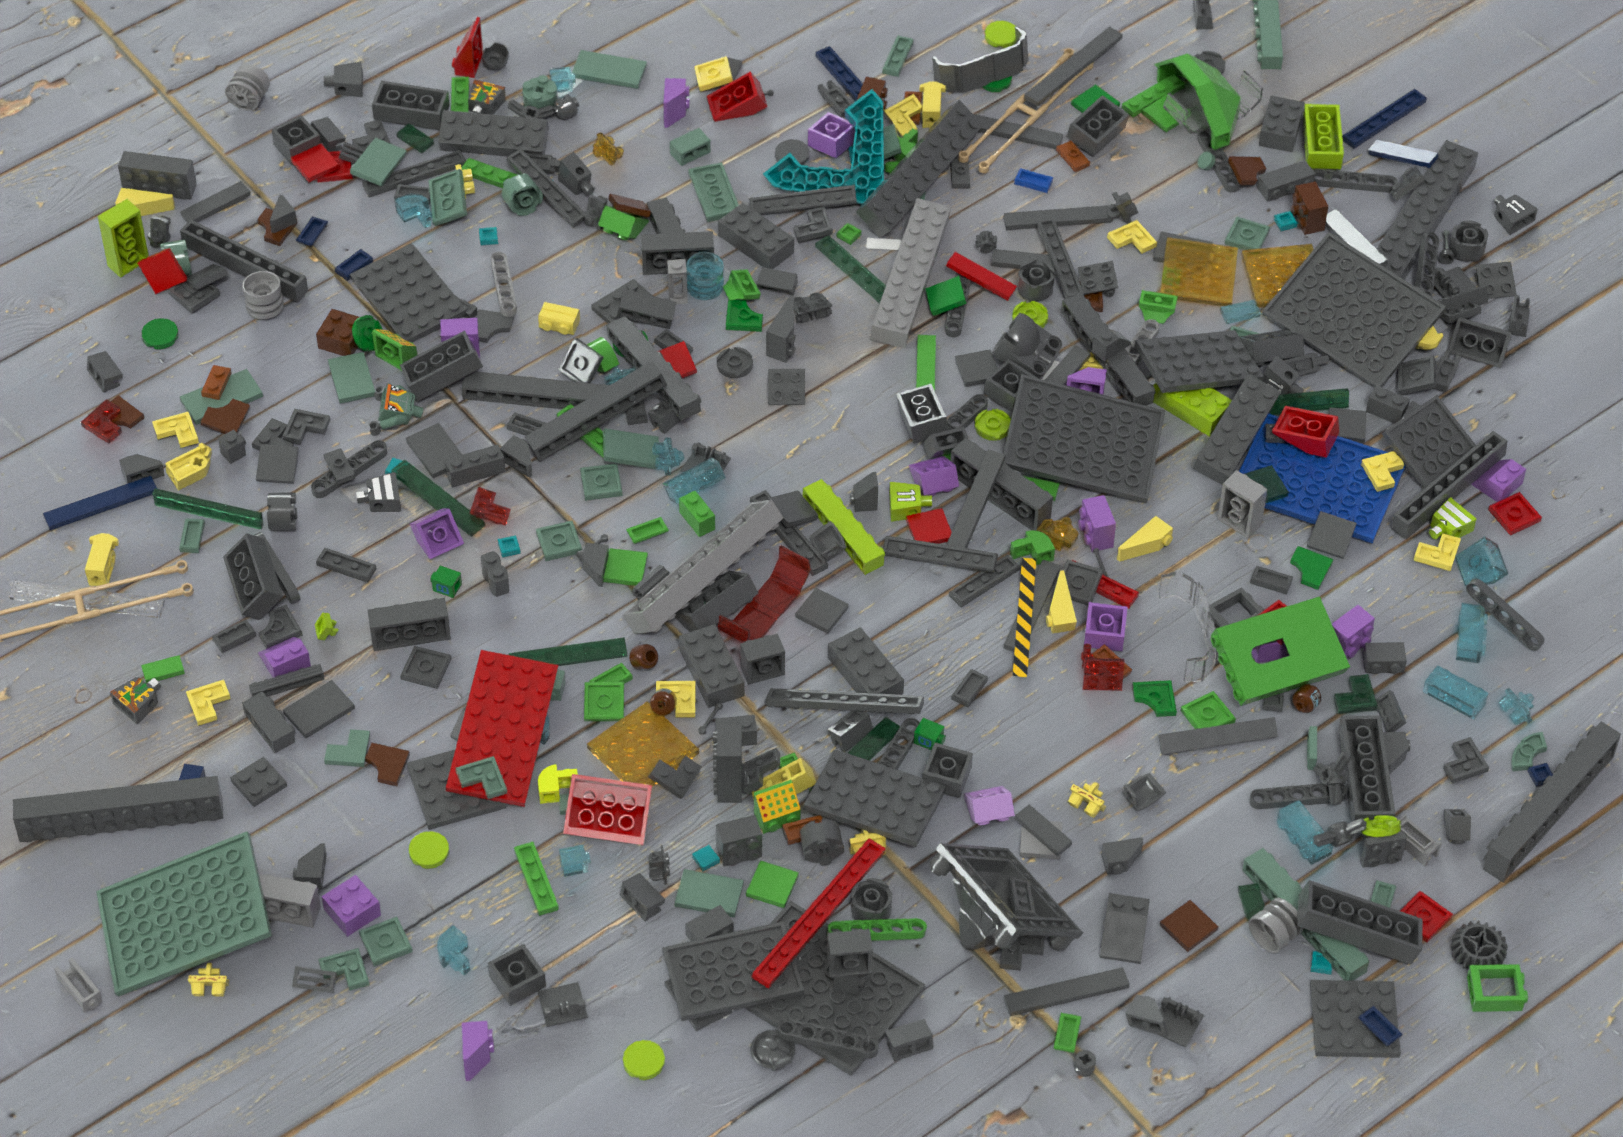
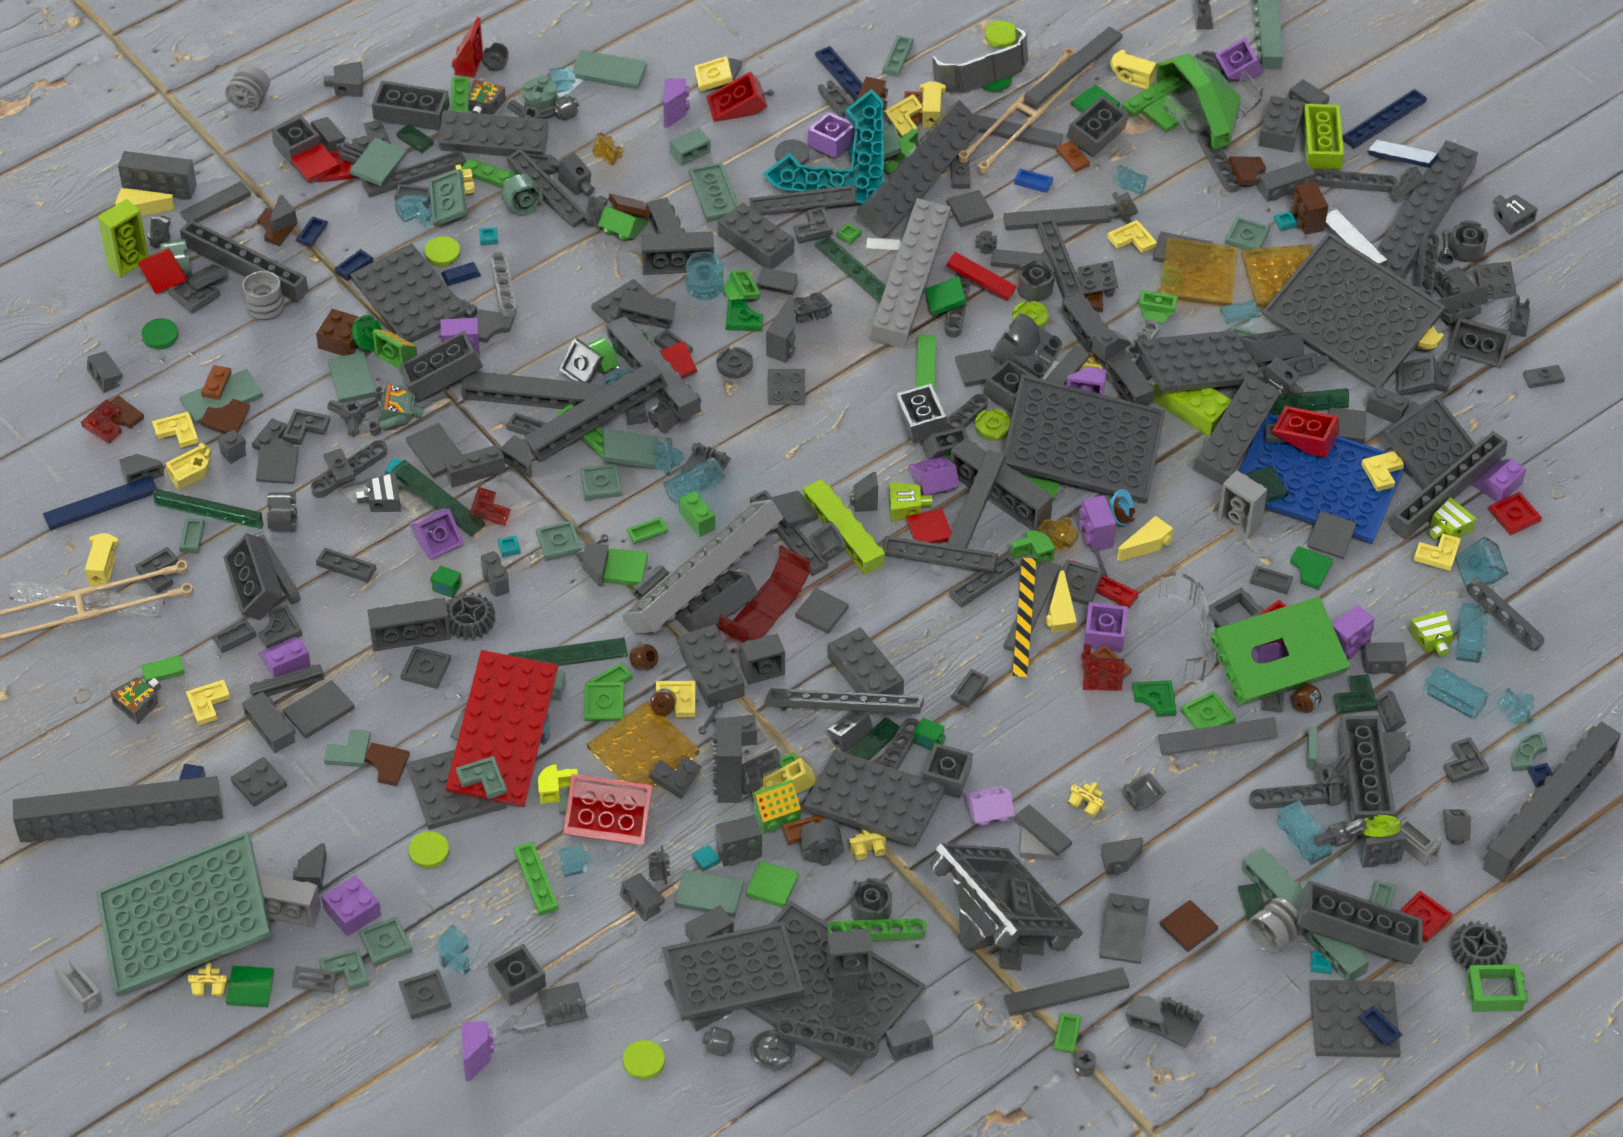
(155, 563): none -> dark grey plate
(250, 986): none -> green tile
(325, 626): lime tile -> none
(353, 412): none -> dark grey bush
(425, 994): none -> dark grey plate
(442, 251): none -> lime tile
(460, 273): none -> dark blue tile
(470, 616): none -> dark grey gear
(559, 318): light yellow brick -> none
(677, 281): light grey window -> none
(719, 1041): none -> dark grey head
(818, 913): red plate -> none
(970, 208): none -> dark grey tile
(1122, 507): none -> piece
(1129, 179): none -> clear light blue hips
(1133, 69): none -> light yellow piece
(1206, 160): sand green tile -> none
(1239, 58): none -> medium lavender slope
(1307, 93): none -> dark grey brick
(1432, 632): none -> lime torso
(1544, 376): none -> dark grey plate

